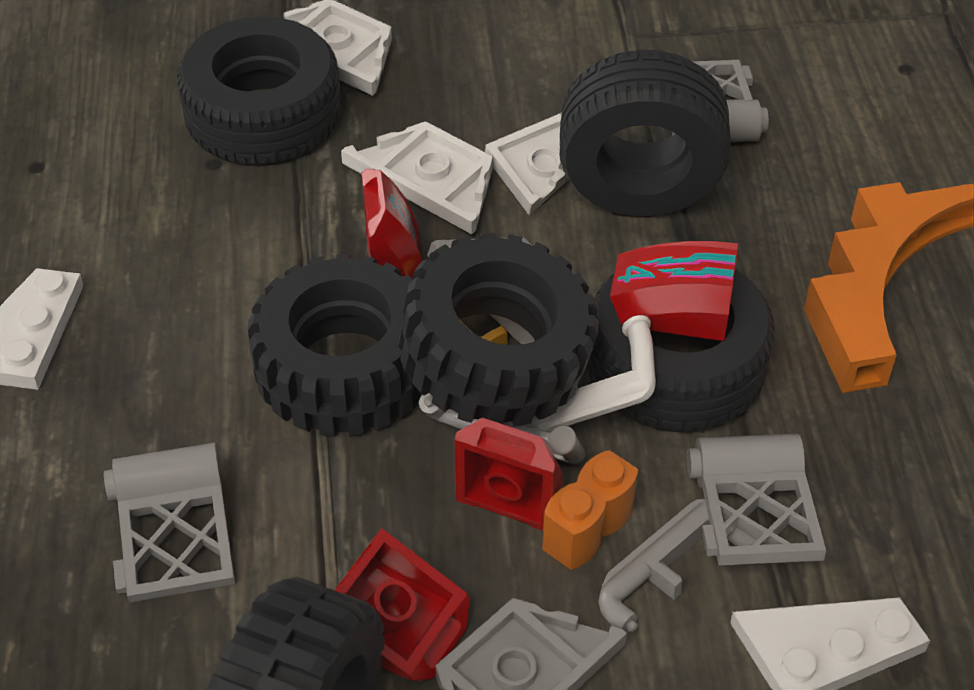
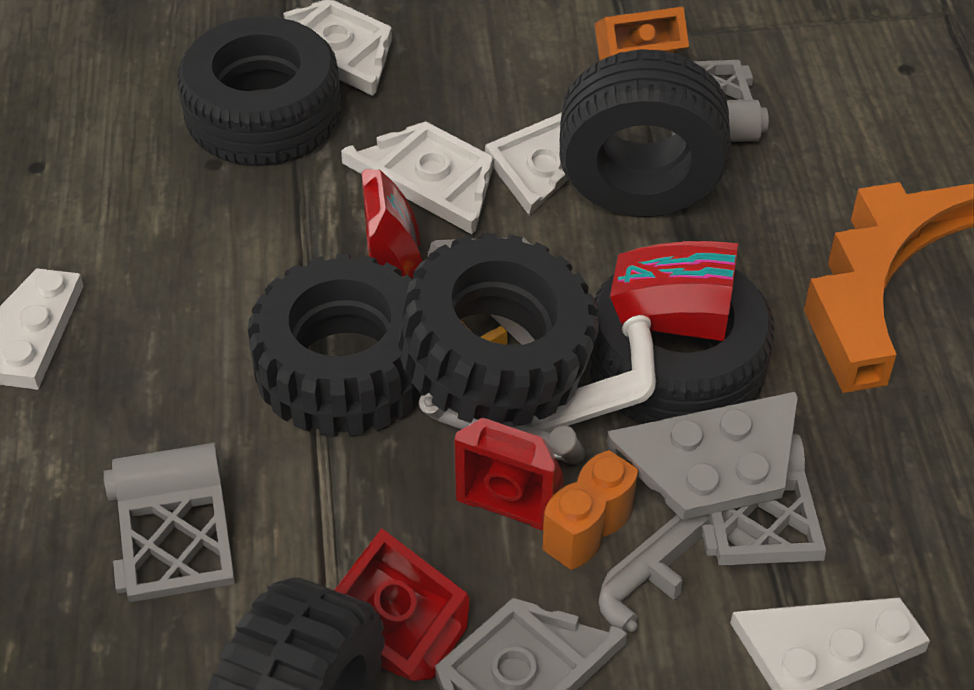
(643, 30): none -> orange brick
(714, 456): none -> light grey wing

